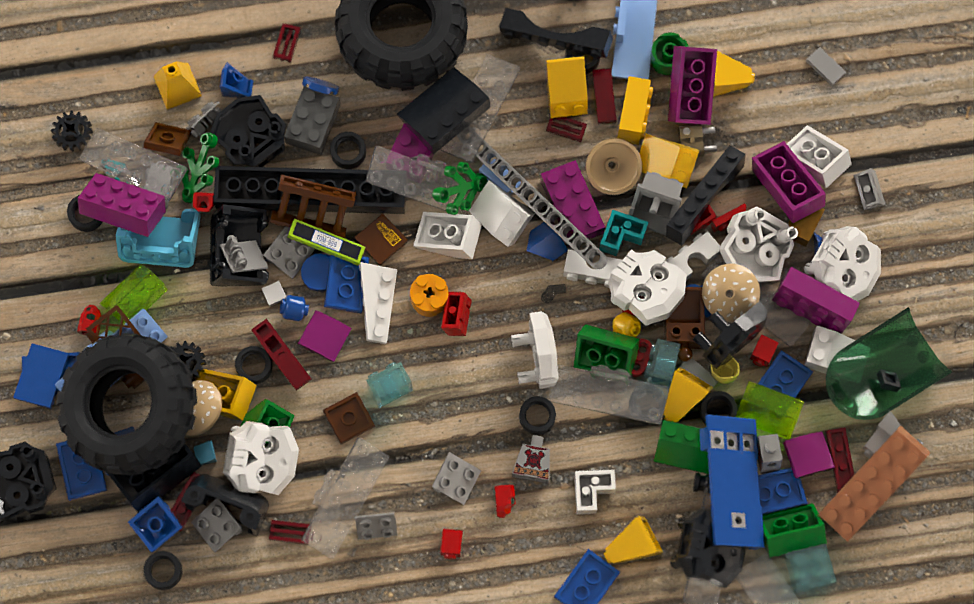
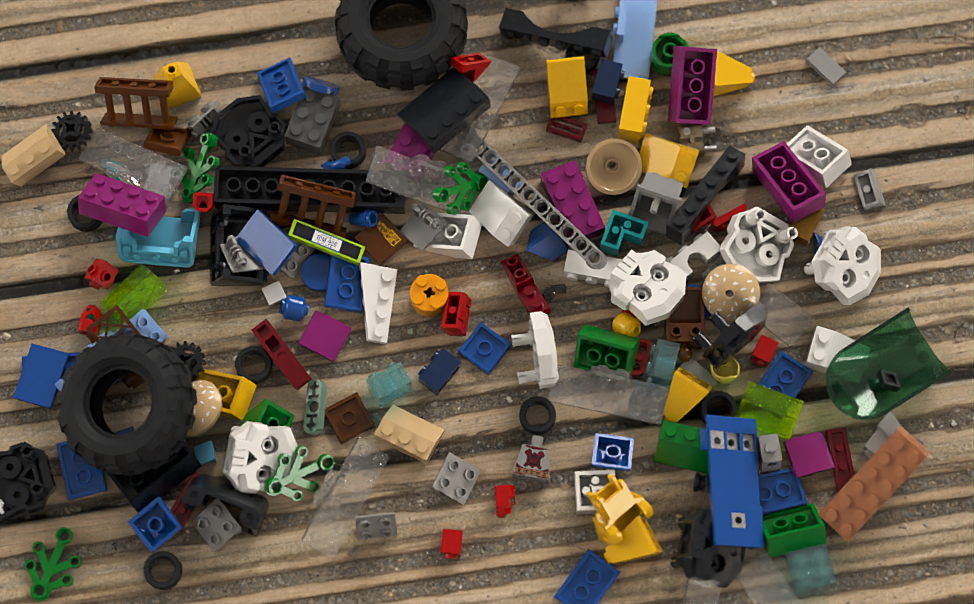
(32, 156): none -> tan slope
(50, 567): none -> green plant
(101, 274): none -> red brick
(138, 87): none -> reddish brown fence
(234, 83): blue slope -> none
(266, 242): none -> tile
(281, 85): none -> blue tile
(282, 57): dark red tile -> none
(285, 531): dark red tile -> none
(296, 473): none -> plant
(310, 401): none -> sand green beam
(338, 164): none -> blue piece
(364, 218): none -> blue cone
(409, 434): none -> tan slope
(422, 226): none -> light grey hinge
(439, 371): none -> dark blue brick
(470, 65): none -> red slope
(484, 348): none -> blue tile
(524, 285): none -> dark red slope
(607, 81): none -> dark blue brick
(612, 452): none -> blue slope
(616, 510): none -> yellow piece
(815, 301): magenta brick -> none

